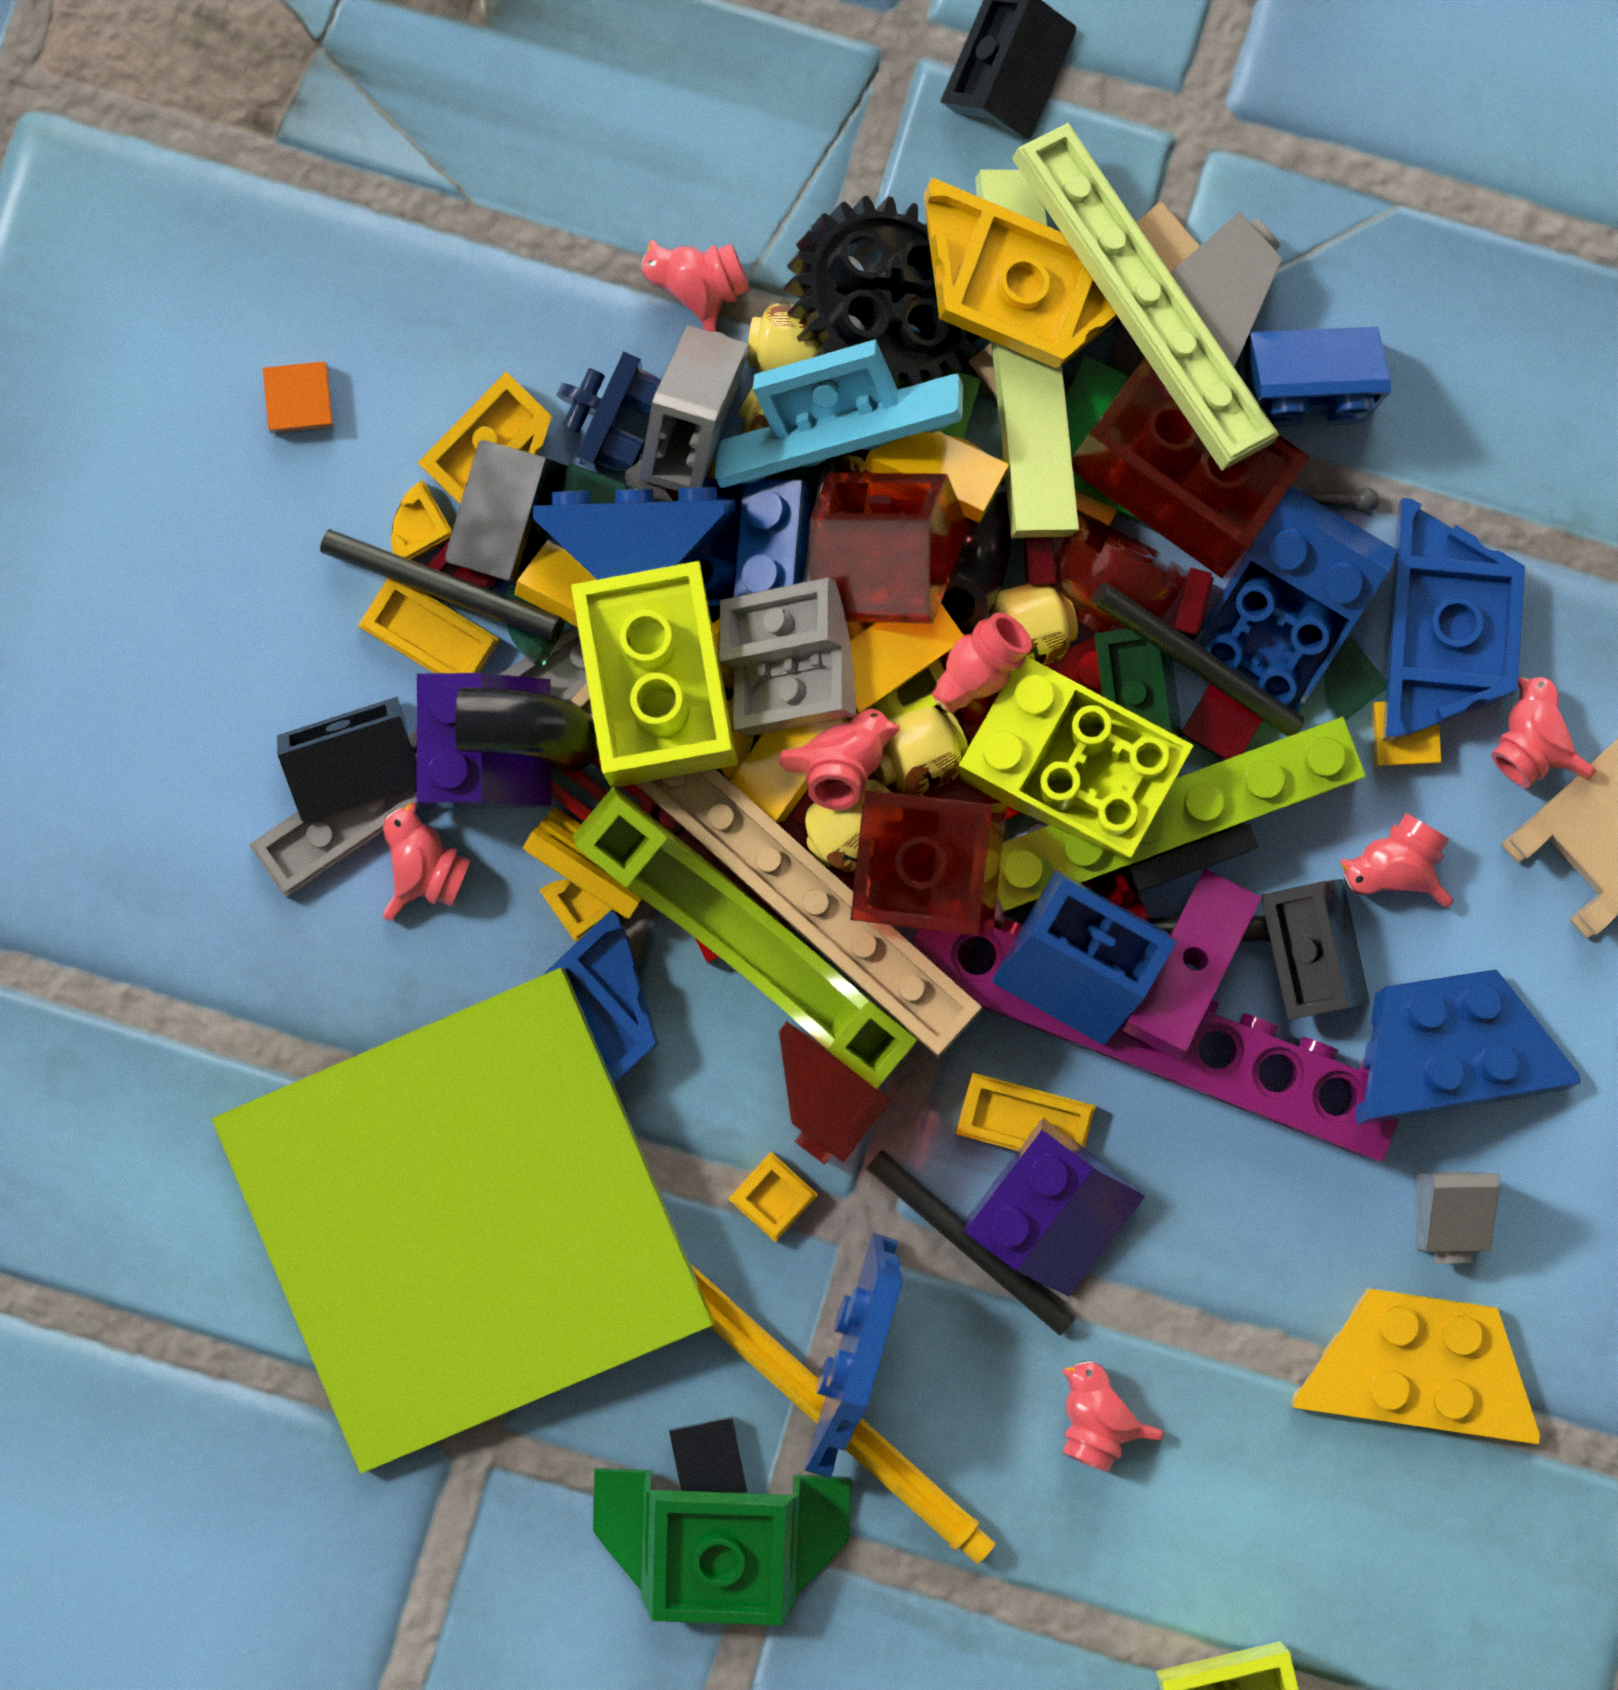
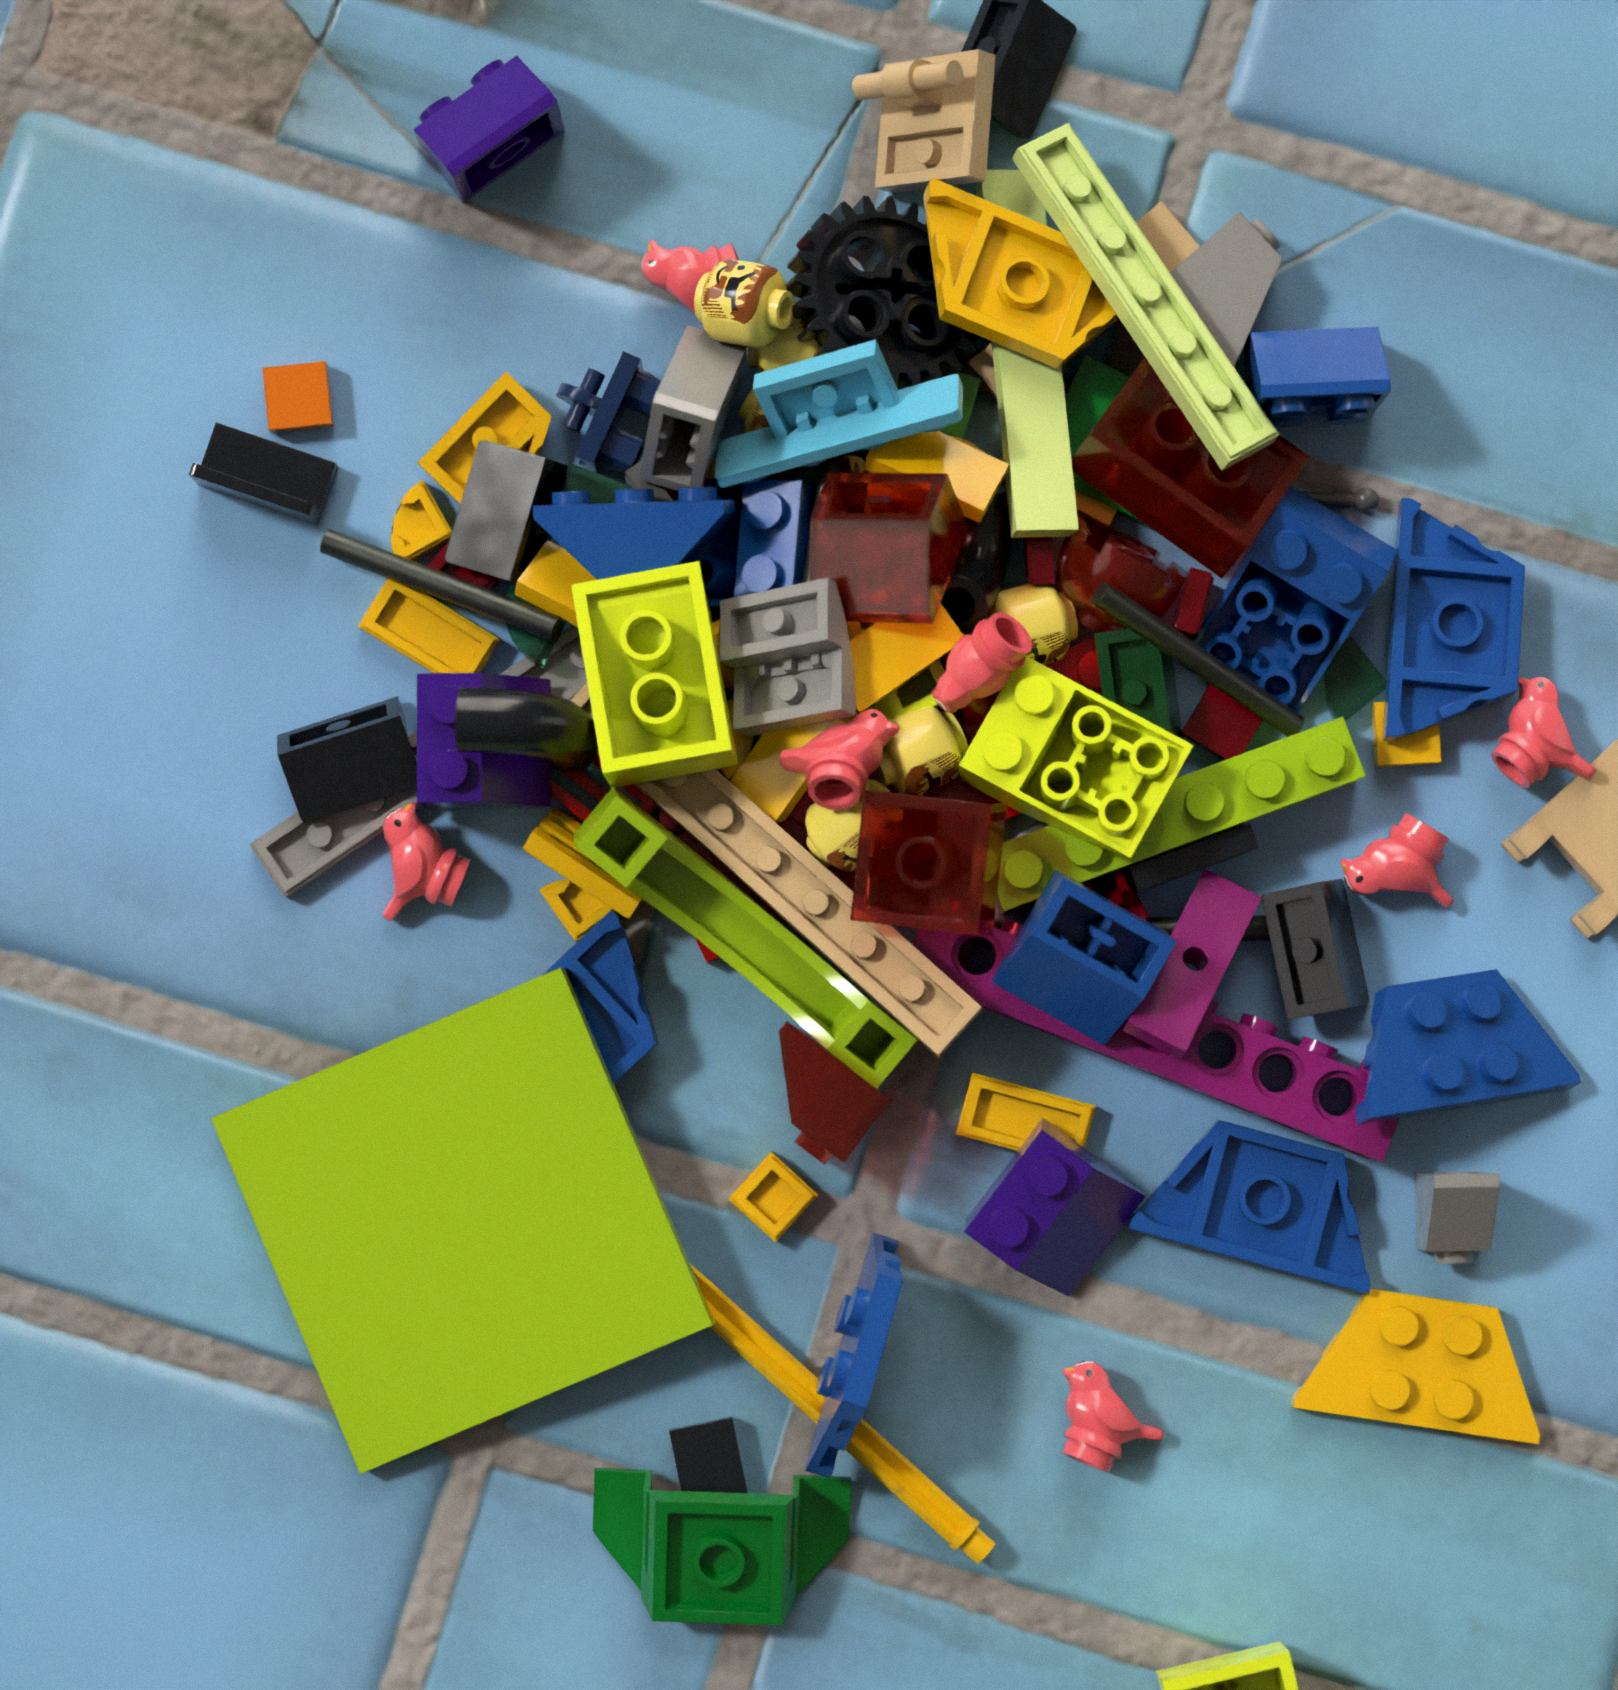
(265, 473): none -> black panel
(489, 126): none -> dark purple slope
(743, 303): none -> light yellow head
(932, 119): none -> tan plate
(952, 1228): pearl dark grey bar -> none
(1262, 1204): none -> blue wing

